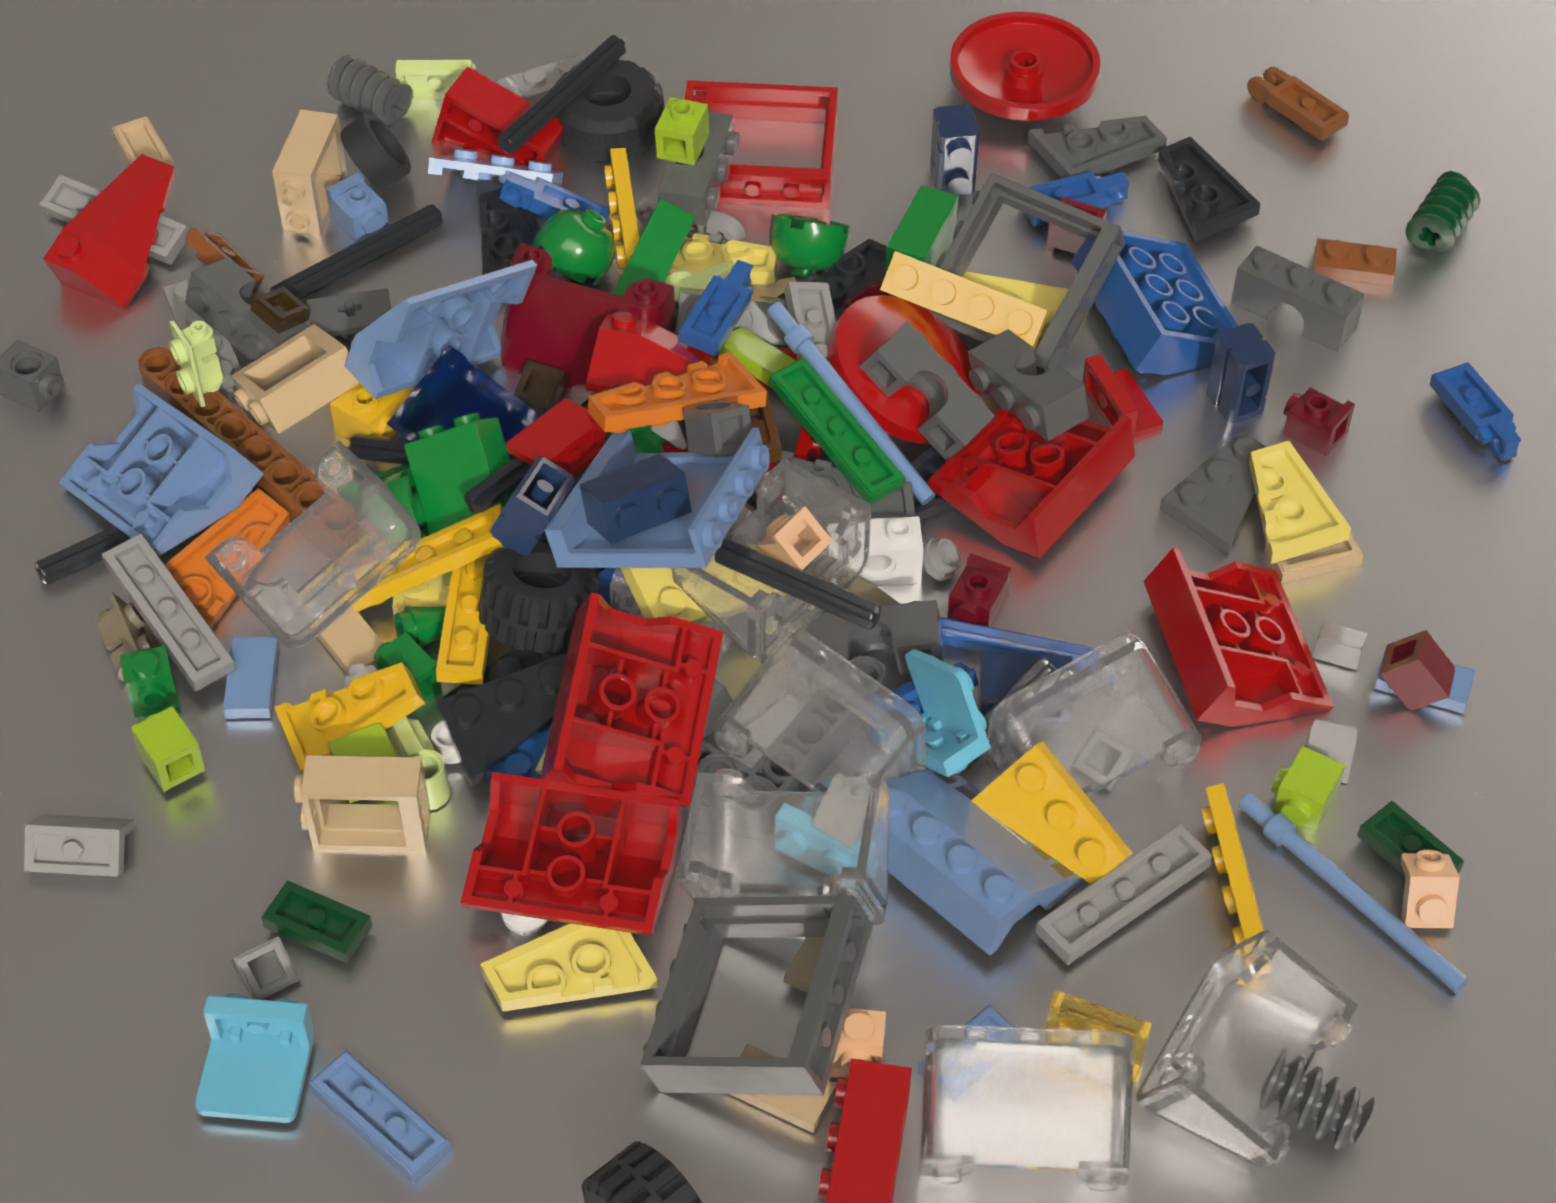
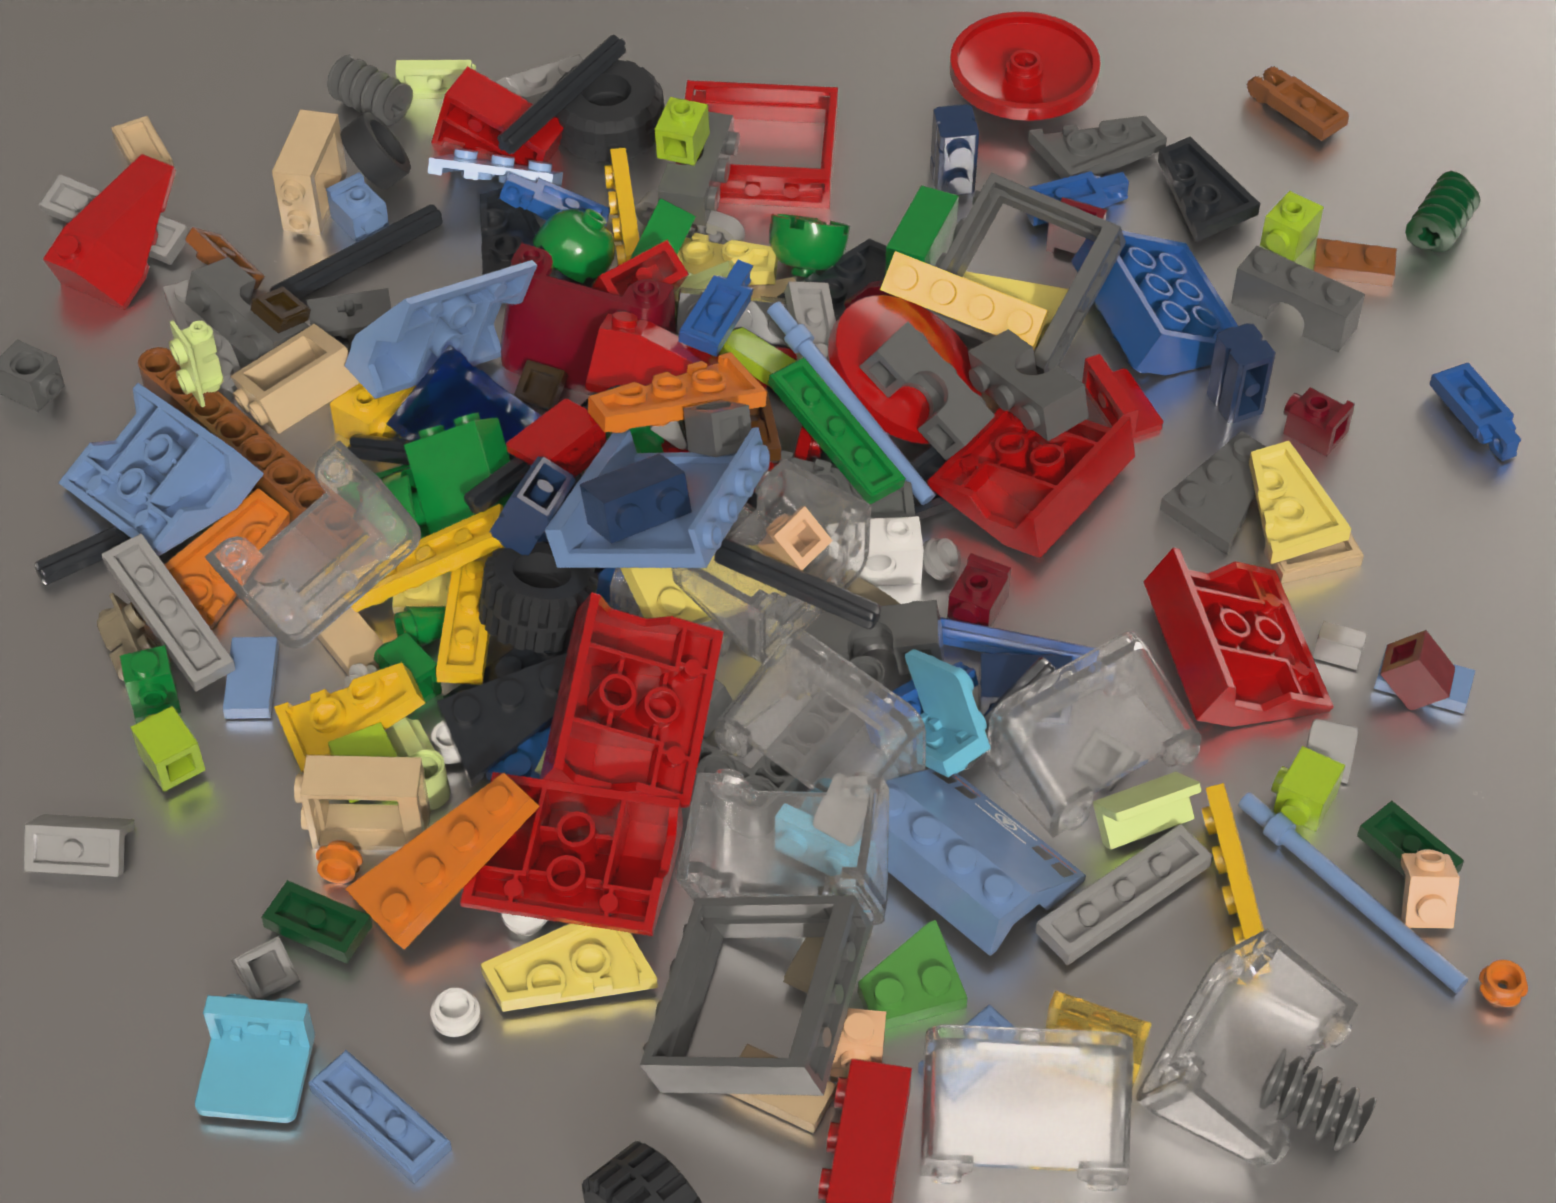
(338, 862): none -> orange plate
(435, 865): none -> orange wing
(455, 1012): none -> white plate
(656, 264): none -> red brick
(914, 981): none -> bright green wing
(1054, 814): yellow wing -> none
(1145, 809): none -> yellowish green panel
(1291, 226): none -> lime brick
(1506, 973): none -> orange plate

